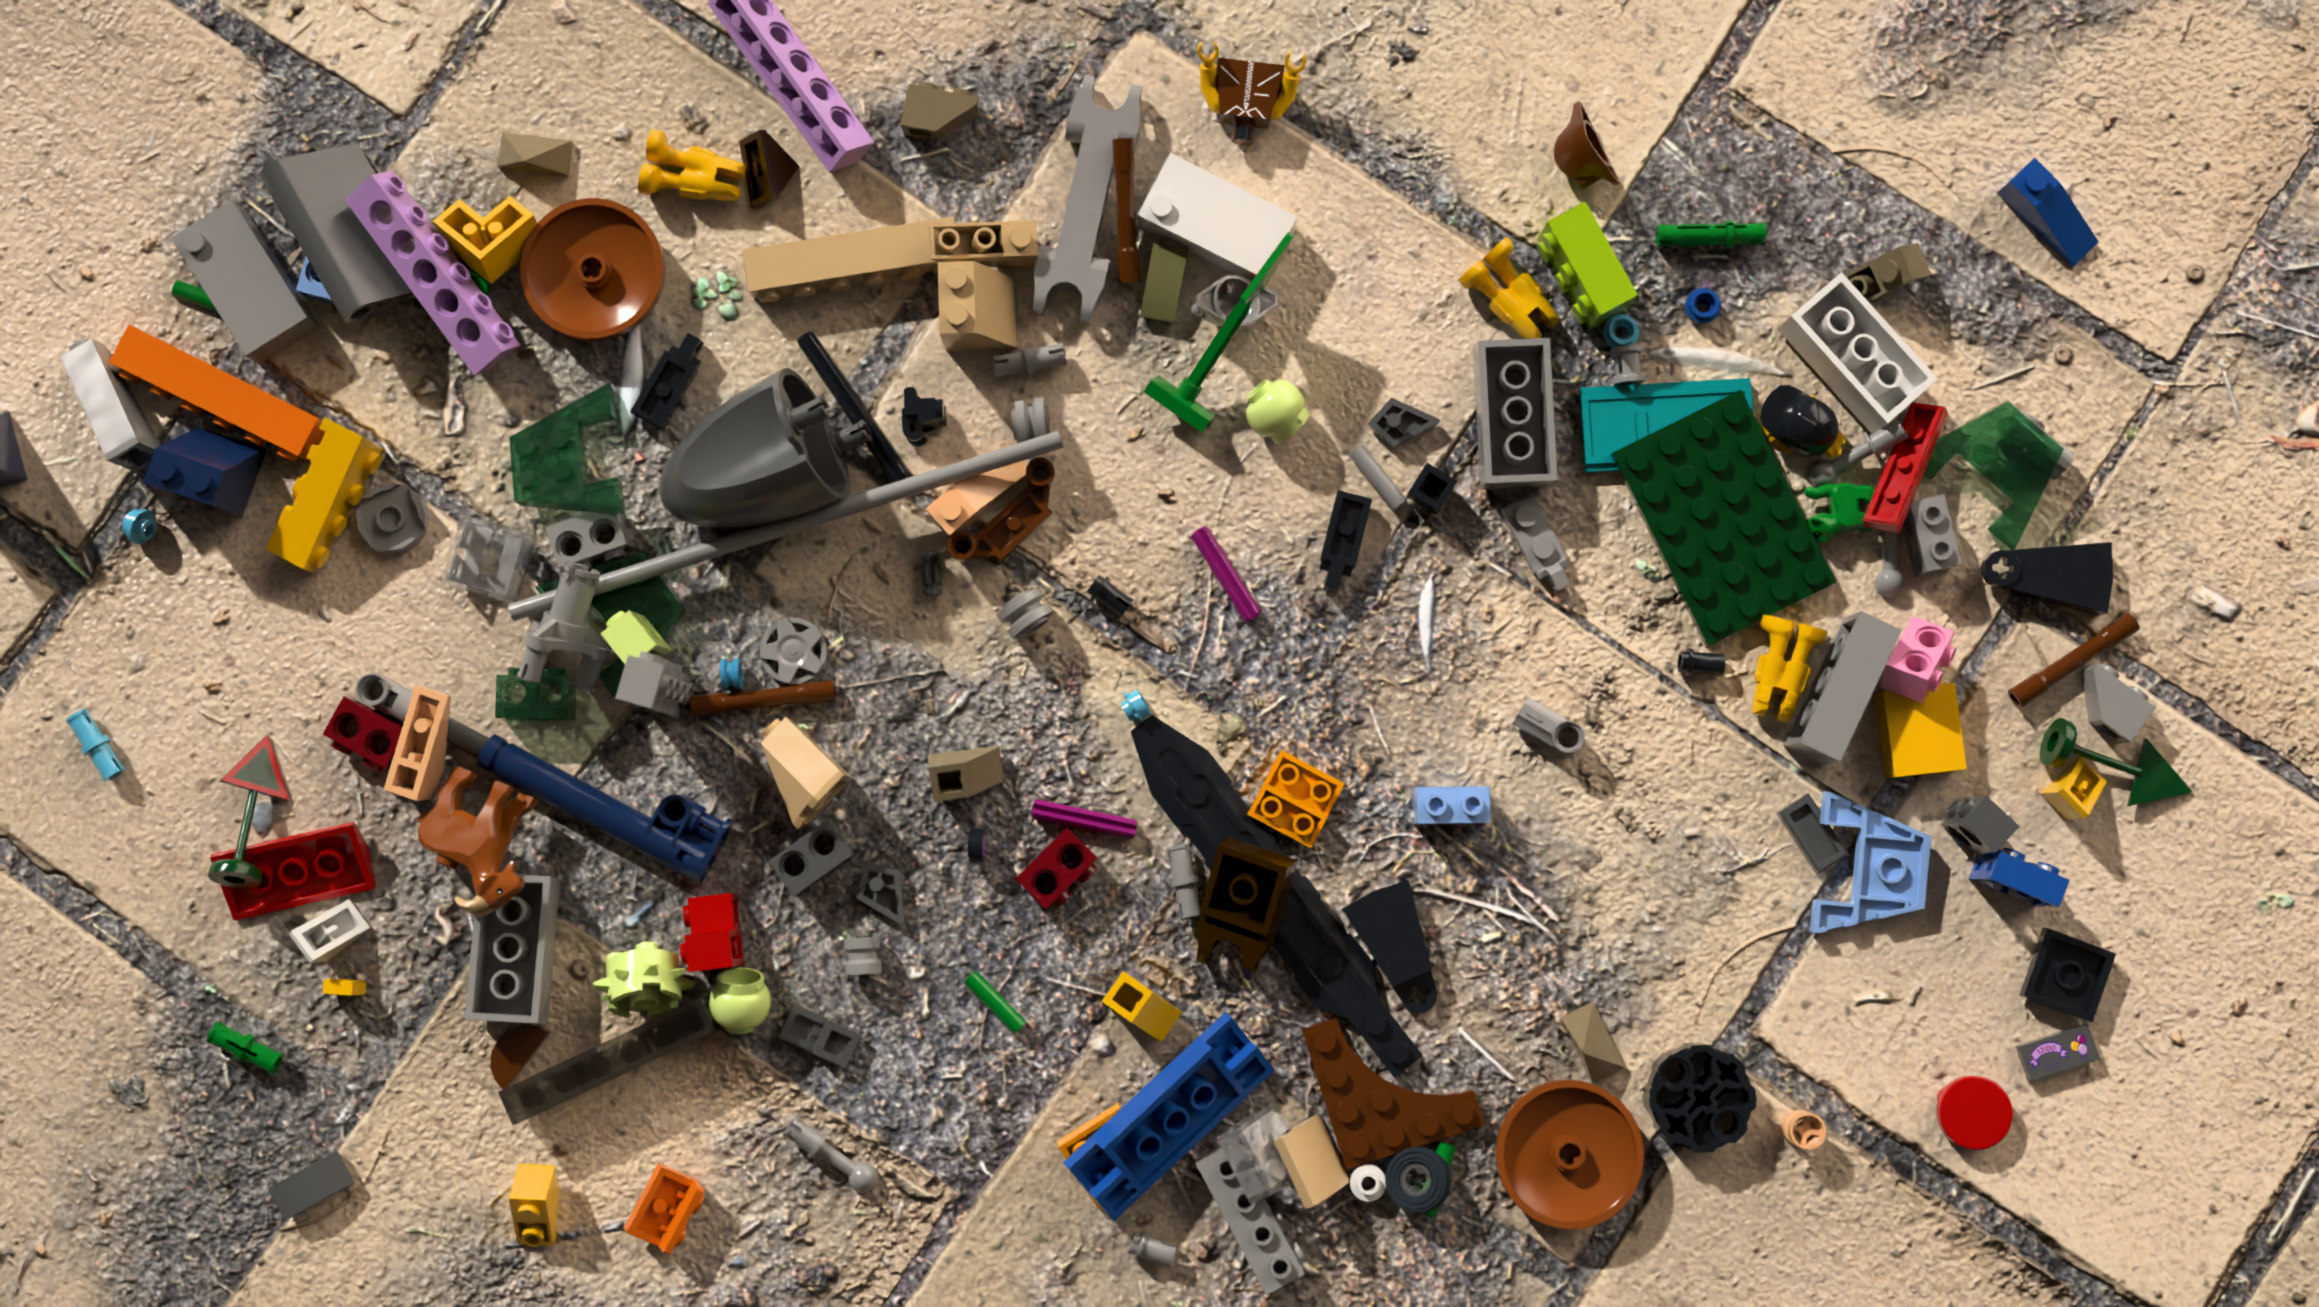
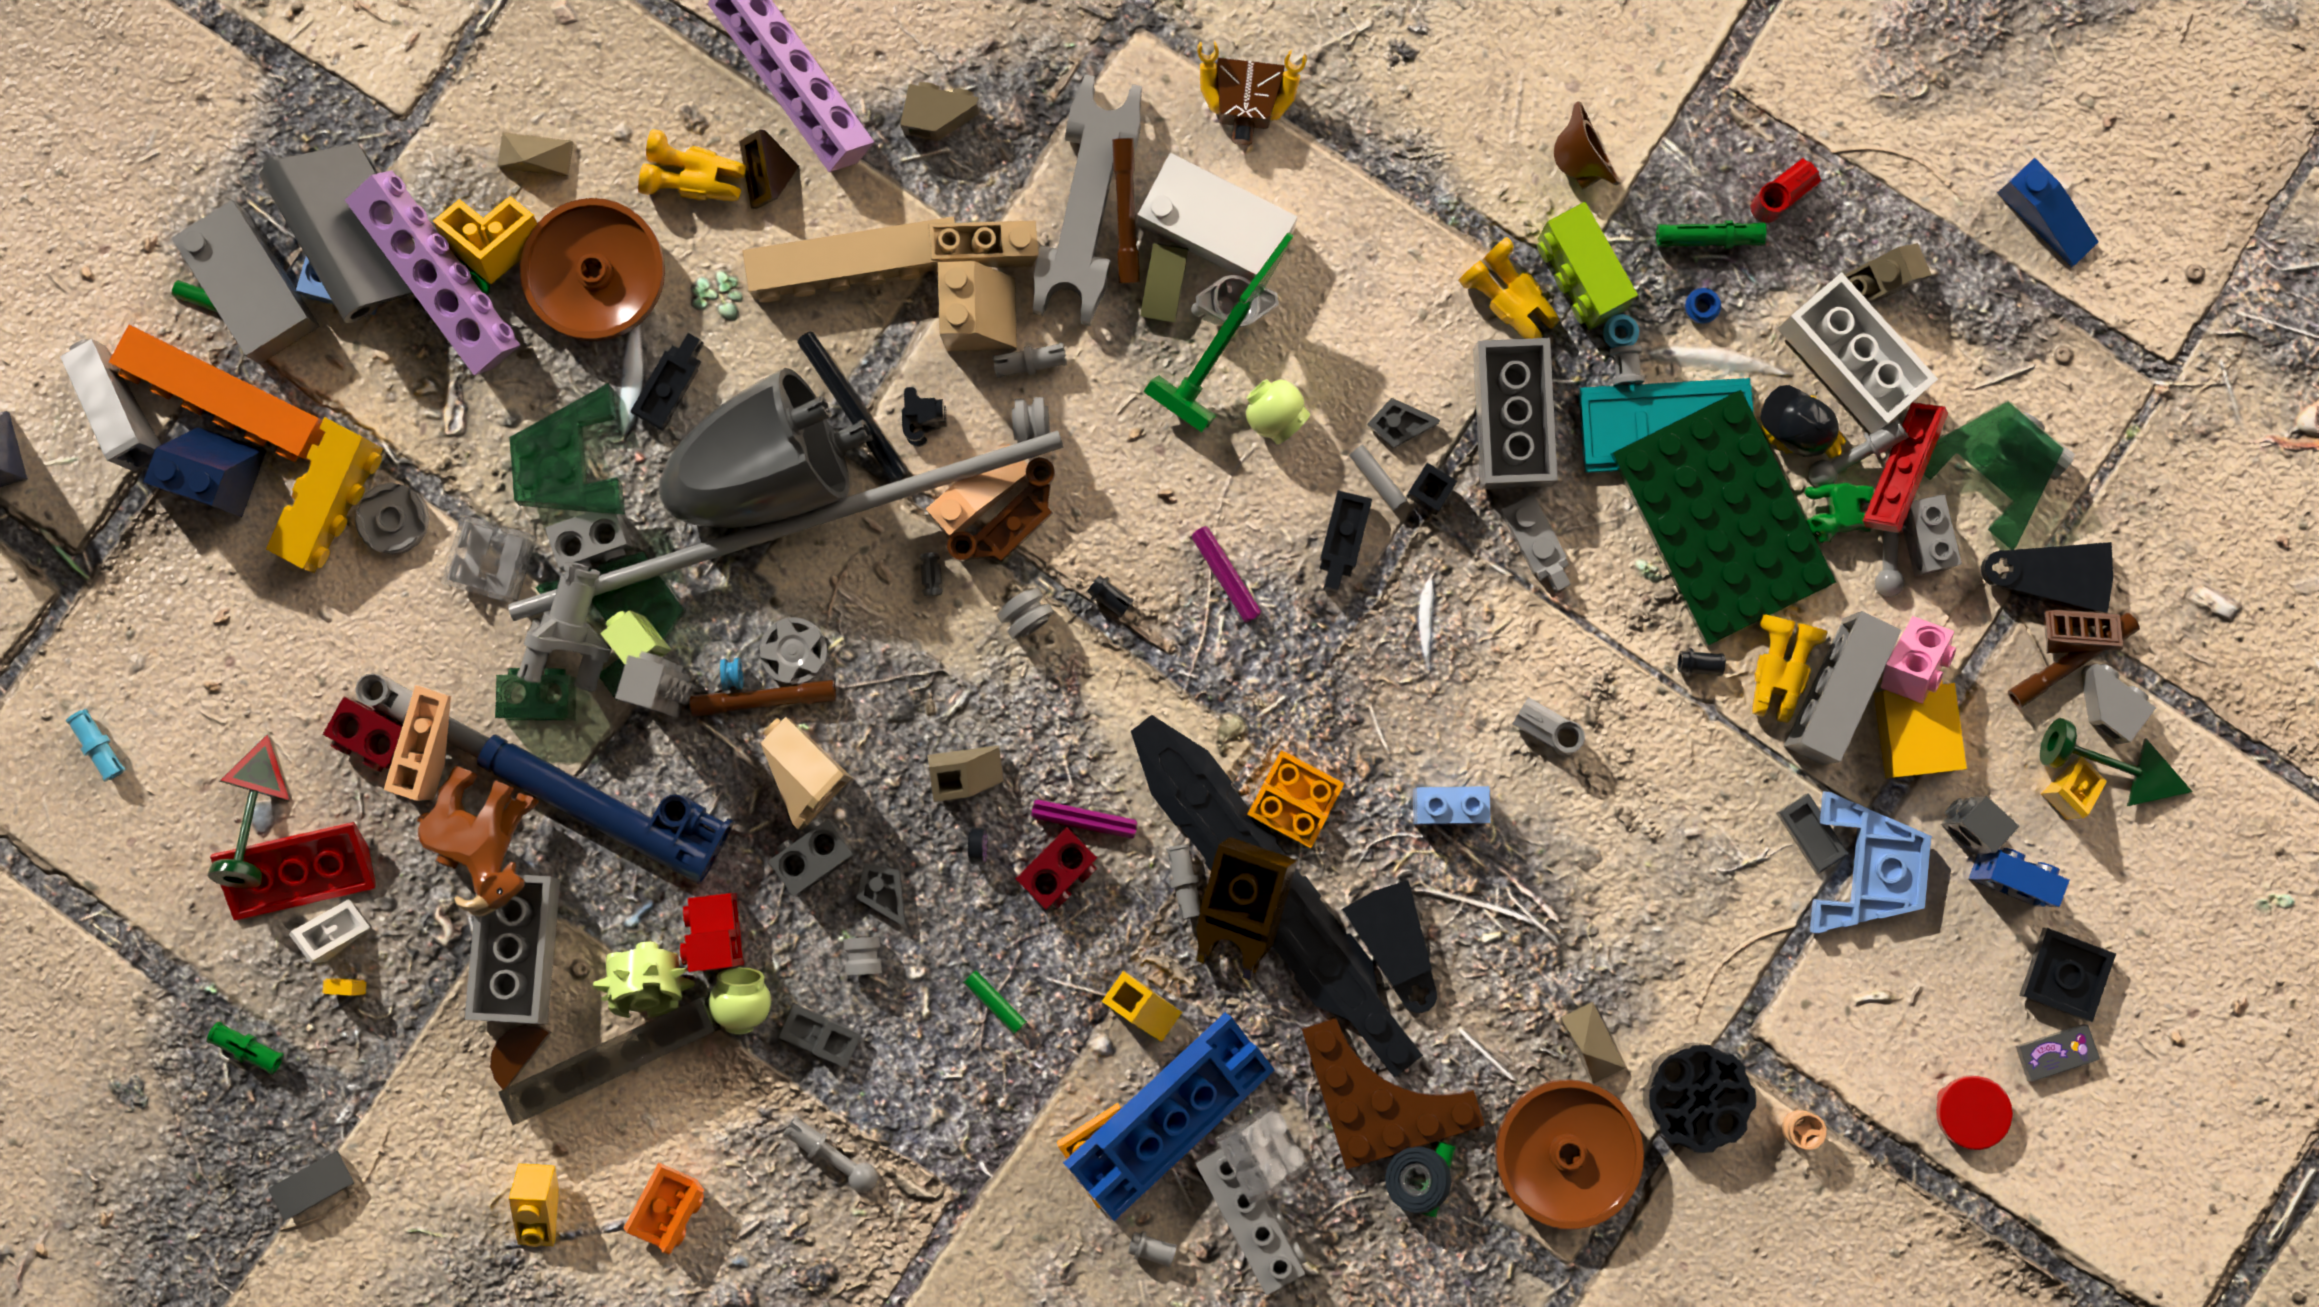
(139, 525): medium azure plate -> none
(1135, 706): medium azure plate -> none
(1312, 1161): tan slope -> none
(1359, 1174): white plate -> none
(1785, 190): none -> red piece
(2069, 643): none -> reddish brown slope

